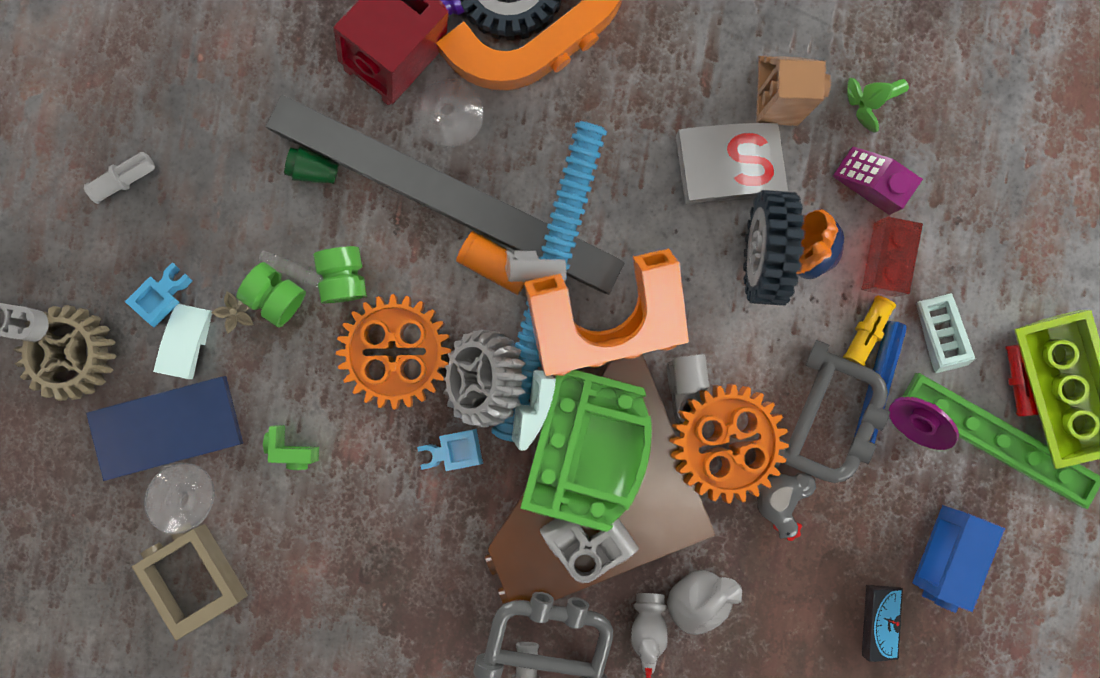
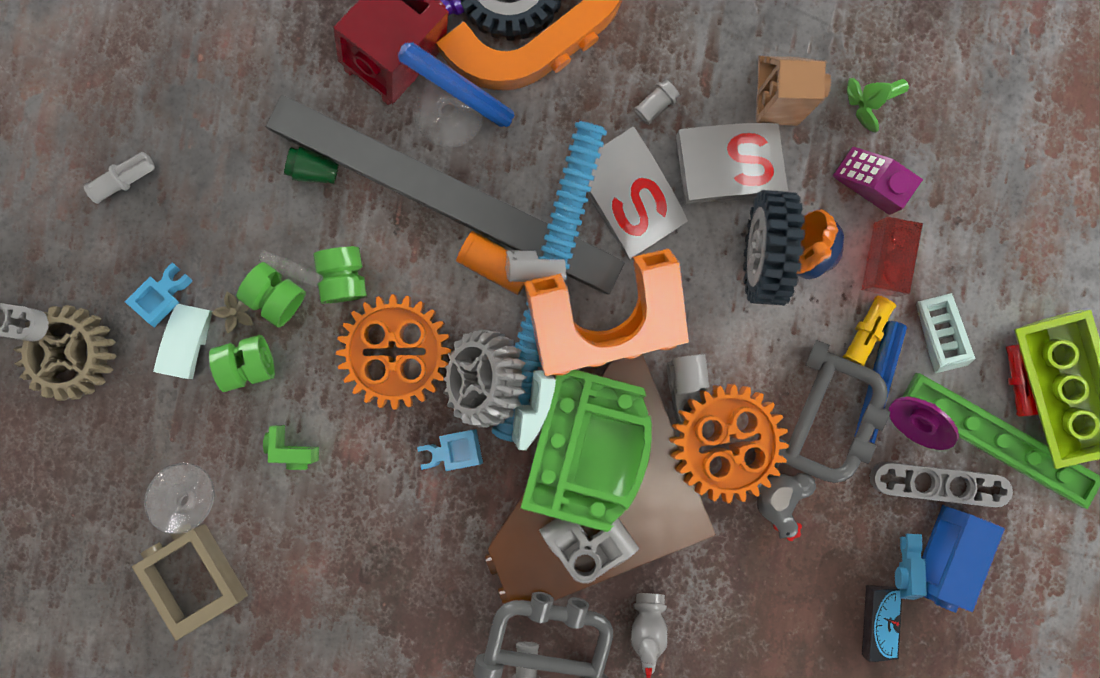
(164, 428): dark blue tile -> none
(235, 365): none -> bright green wheel
(455, 84): none -> blue axle
(634, 194): none -> light grey slope
(657, 101): none -> light grey pin
(702, 601): light grey piece -> none
(911, 573): none -> dark azure plate
(940, 484): none -> light grey beam

